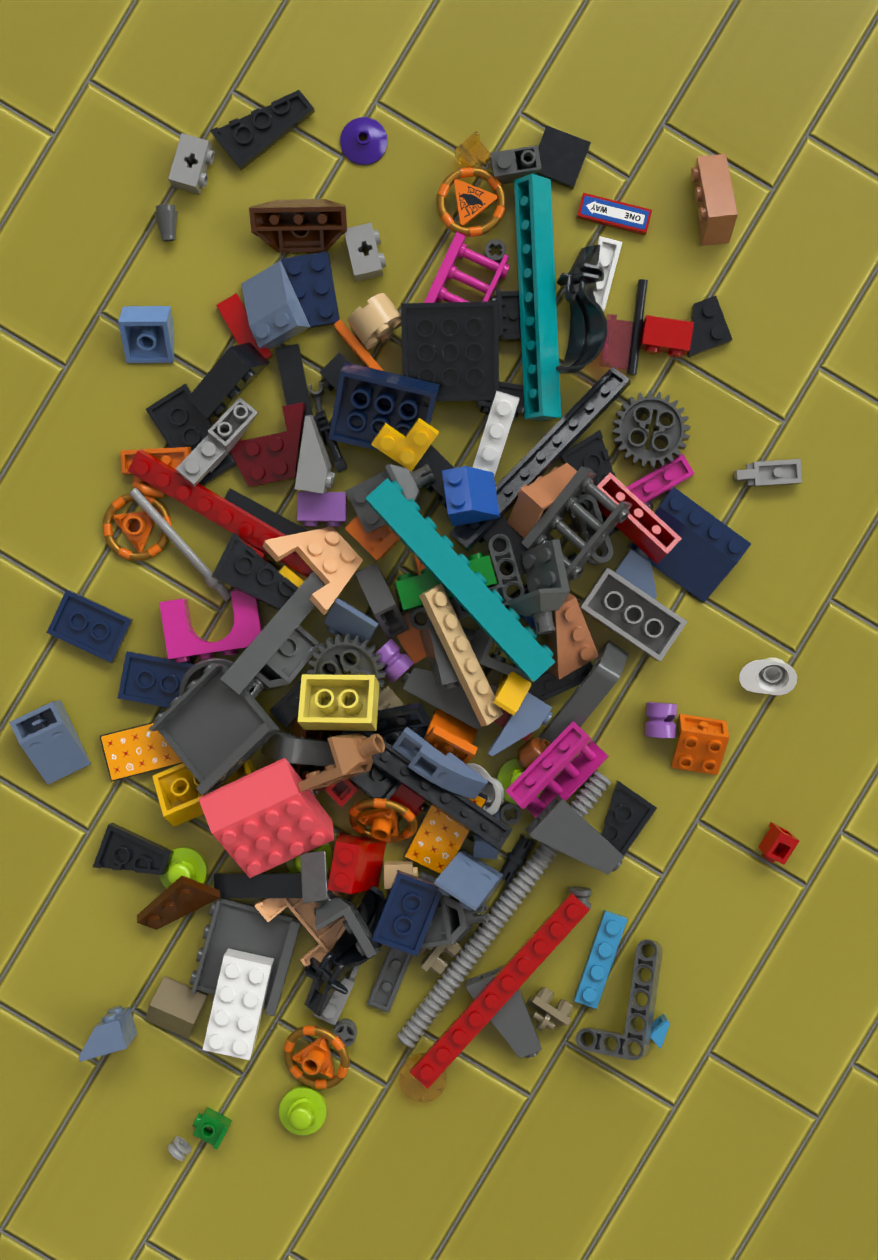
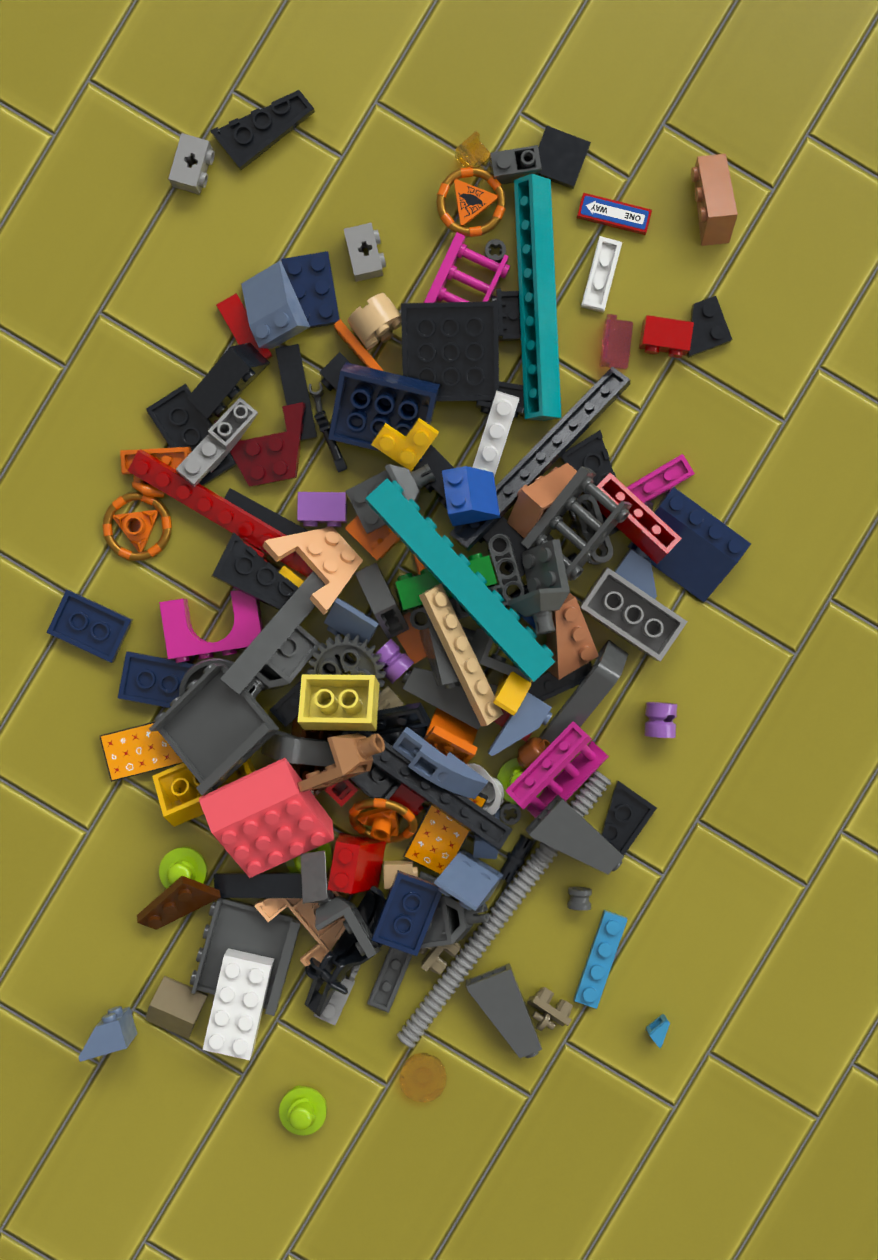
(50, 741): sand blue slope -> none
(130, 851): black wing -> none
(147, 334): medium blue slope -> none
(166, 221): dark grey cone -> none
(179, 1148): light grey bush -> none
(180, 544): light grey bar -> none
(215, 1120): green brick -> none
(299, 224): reddish brown wedge -> none
(314, 464): light grey slope -> none
(316, 1057): orange piece -> none
(346, 1037): dark grey wheel -> none
(366, 151): dark purple dish -> none
(499, 990): red plate -> none
(587, 319): black piece -> none
(630, 425): dark grey gear -> none
(635, 1010): dark grey beam -> none
(637, 327): black bar -> none
(700, 744): orange bracket -> none
(768, 676): white piece -> none
(771, 473): light grey hinge -> none
(778, 844): red brick -> none

